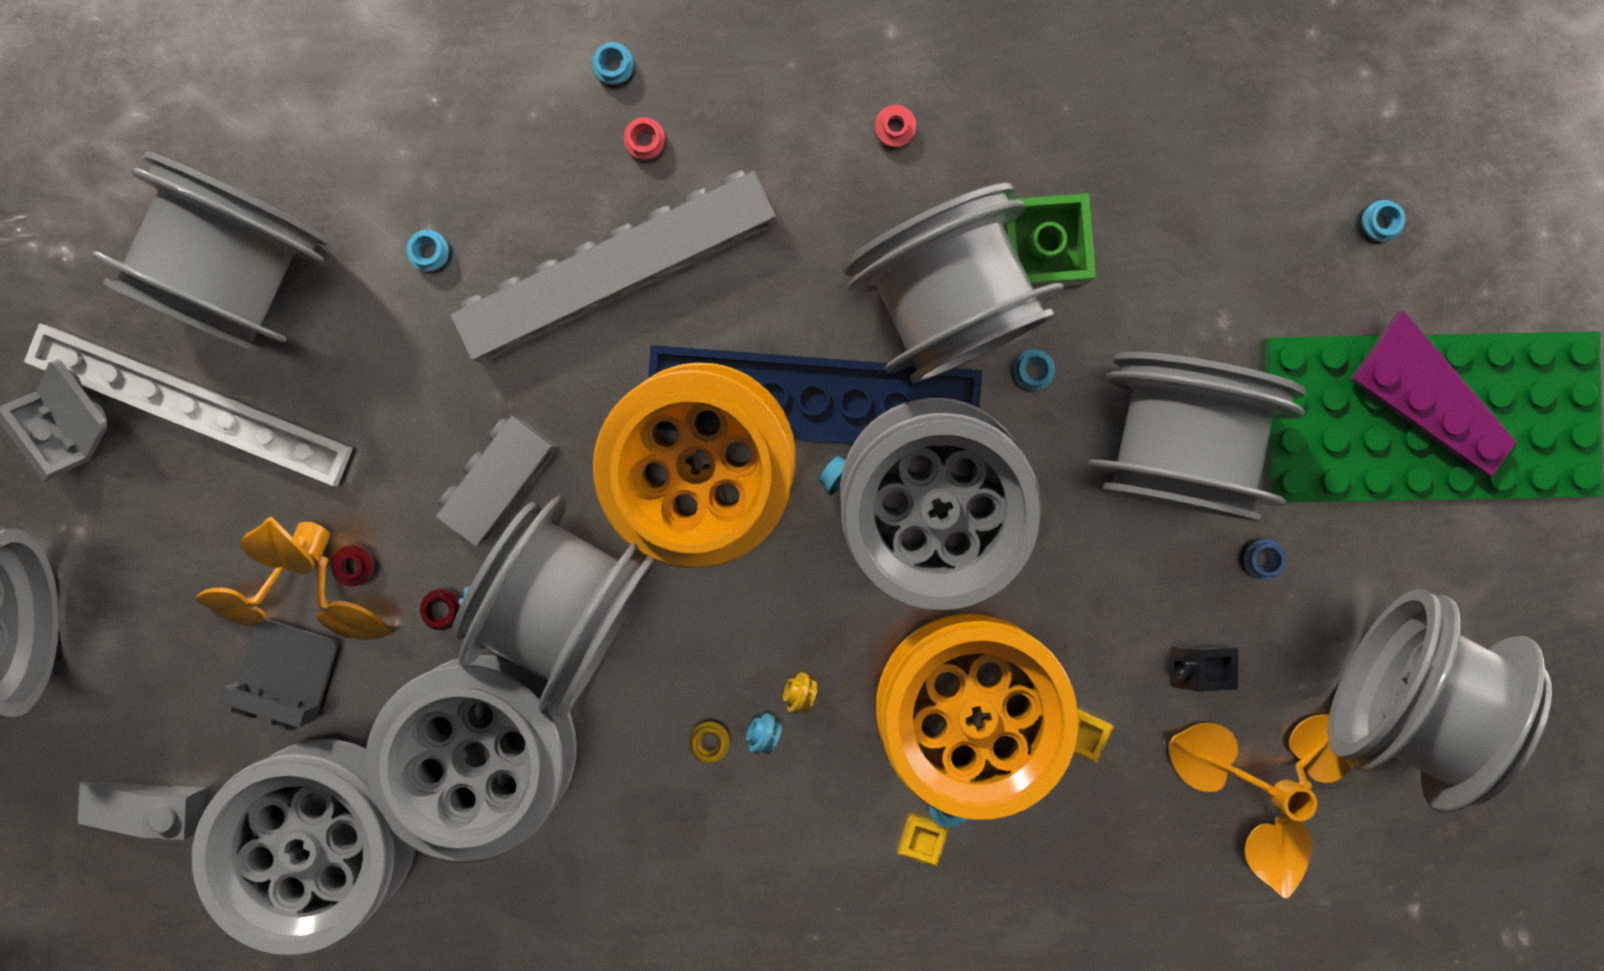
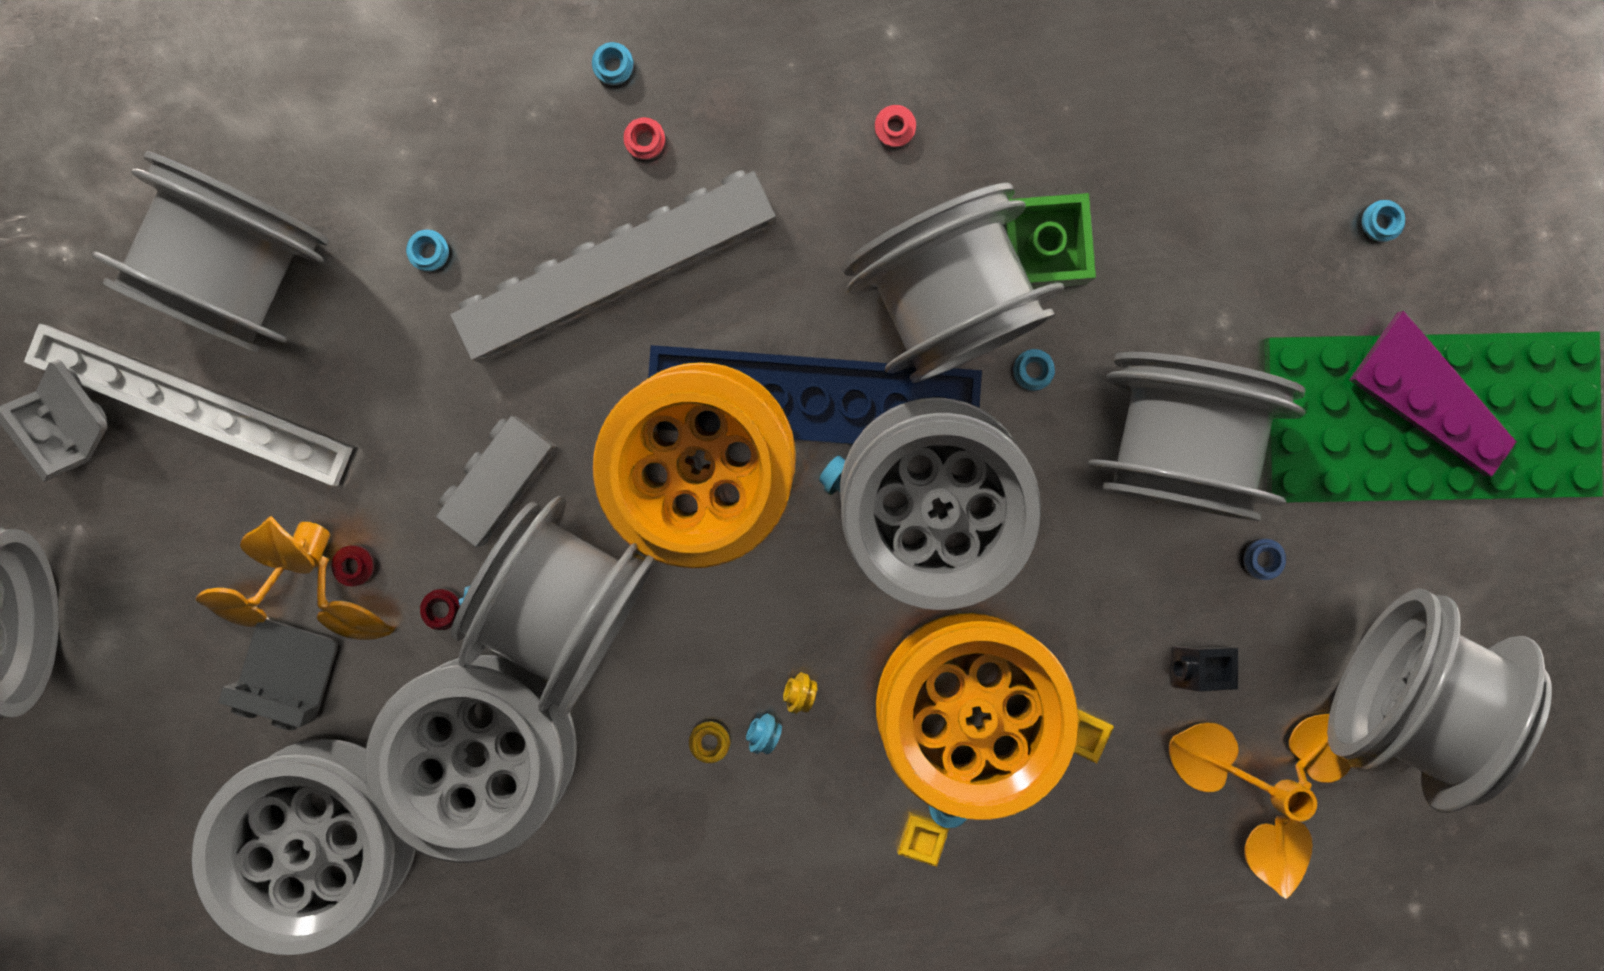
(141, 809): light grey slope -> none

